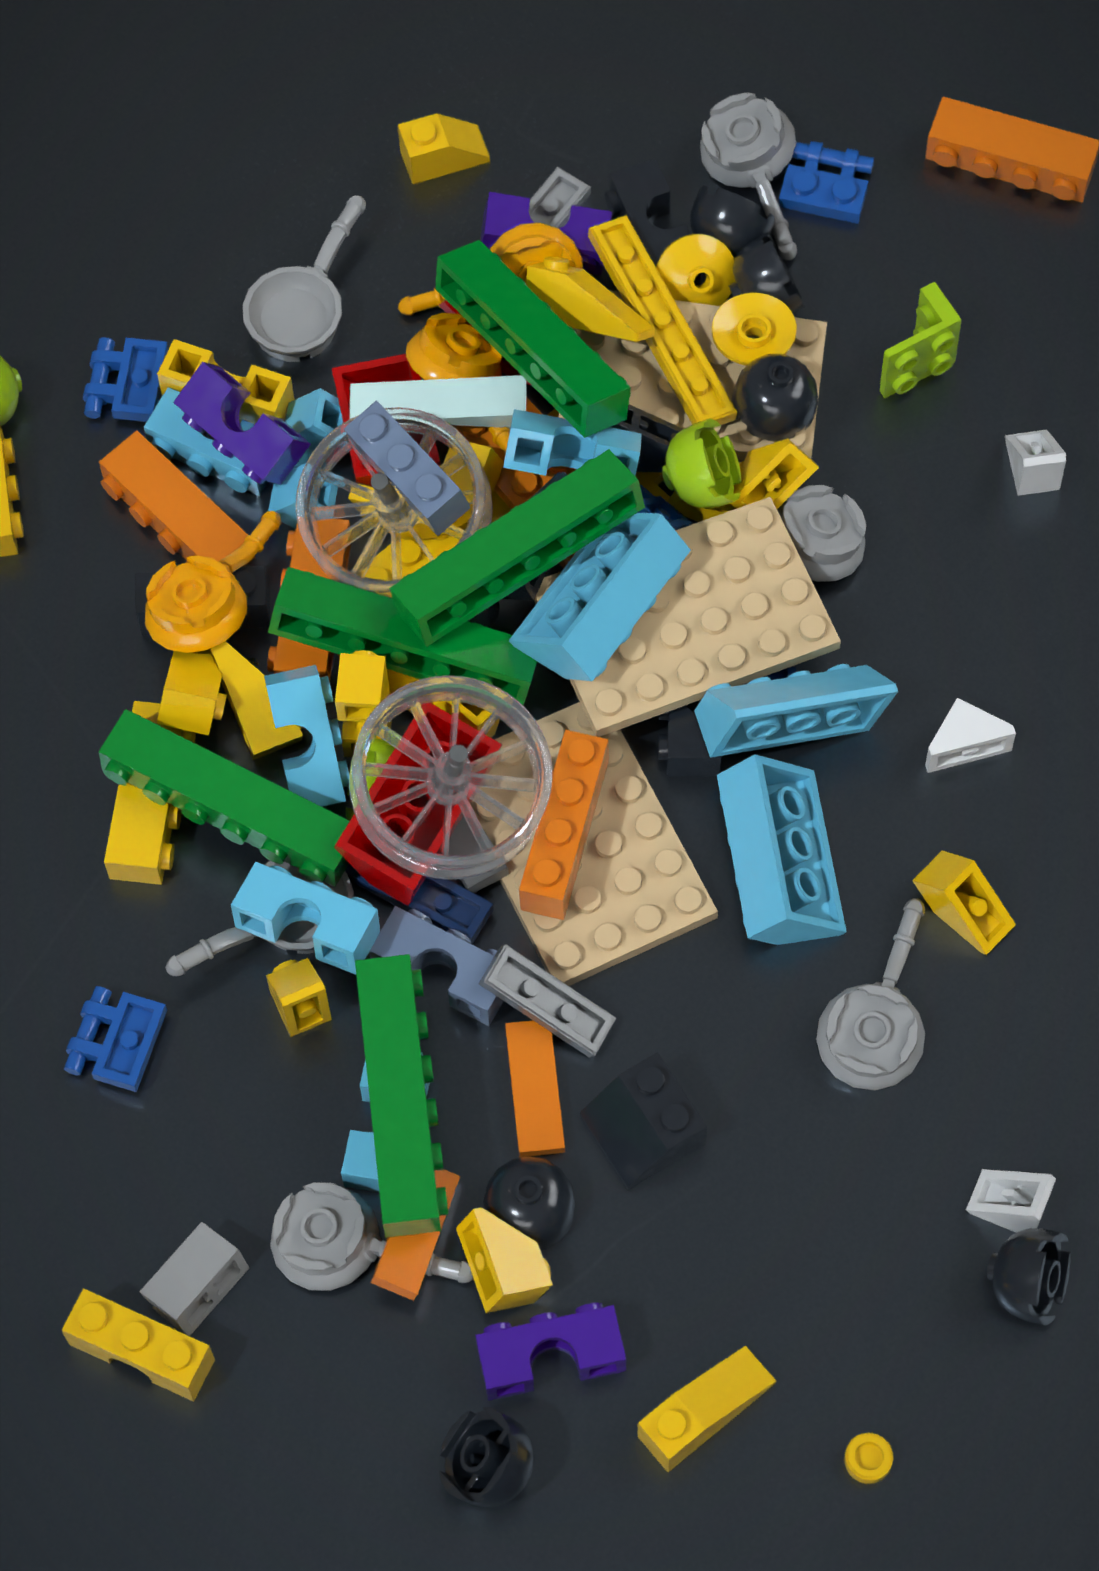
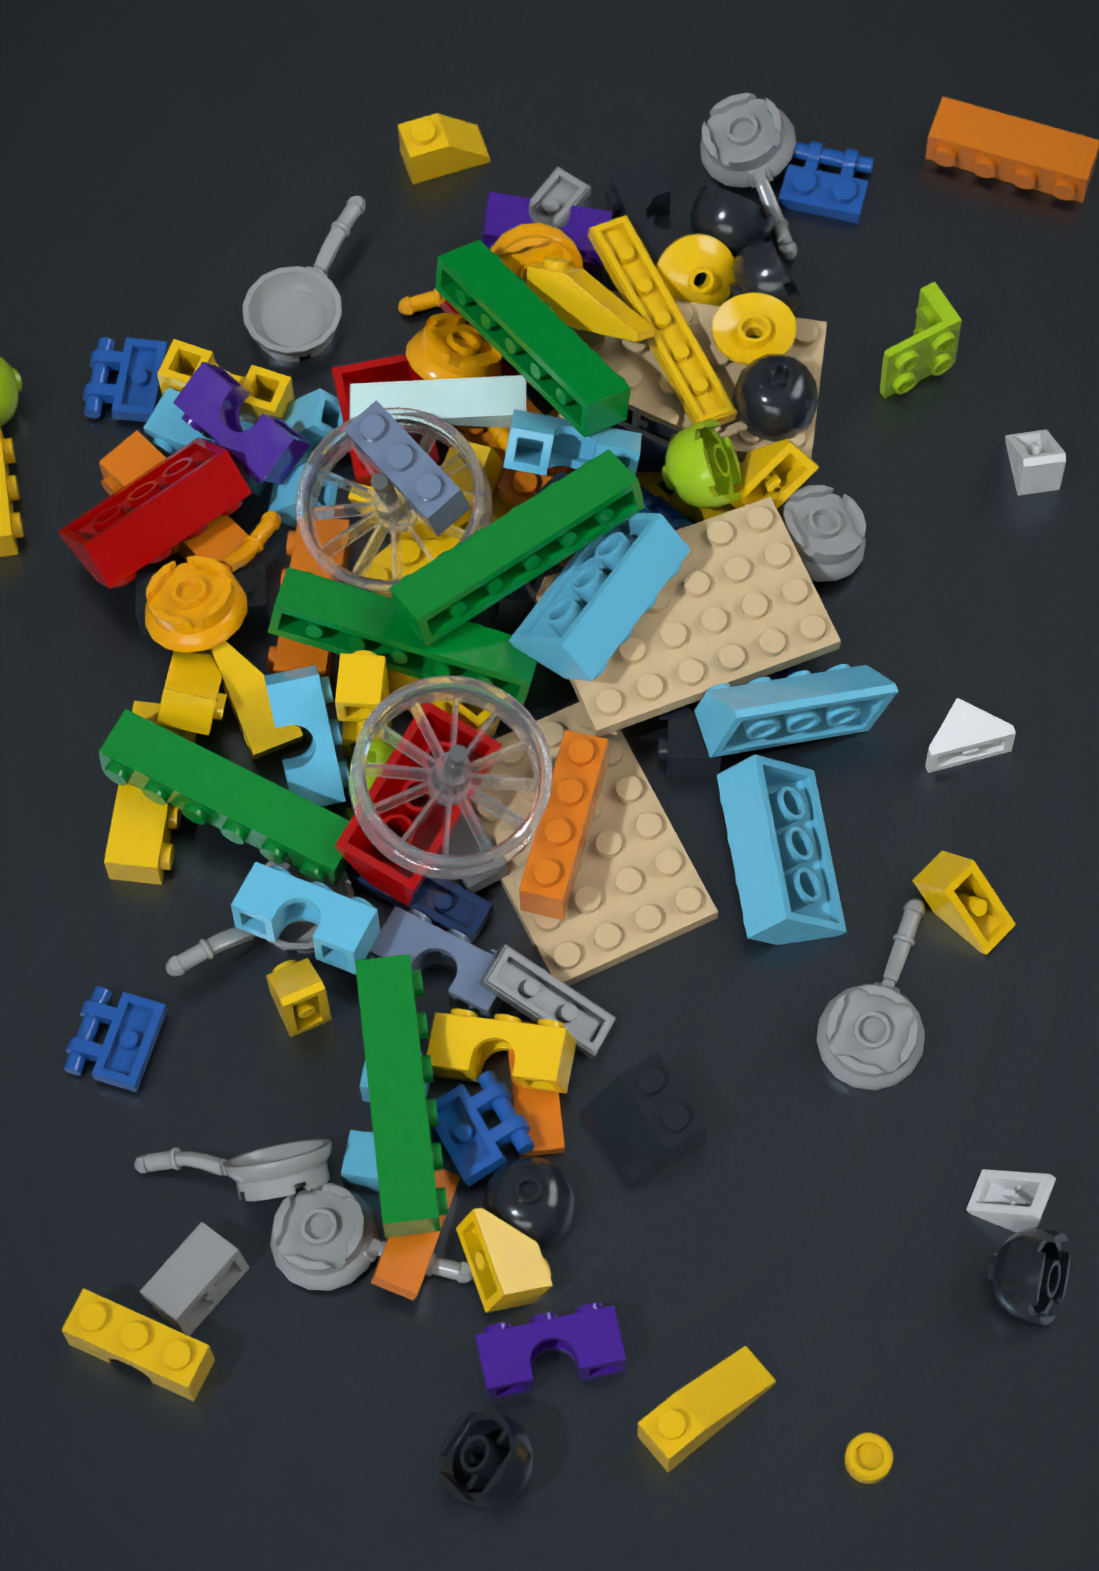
(156, 512): none -> red slope
(259, 1173): none -> light grey piece
(464, 1042): none -> yellow arch
(467, 1135): none -> blue plate

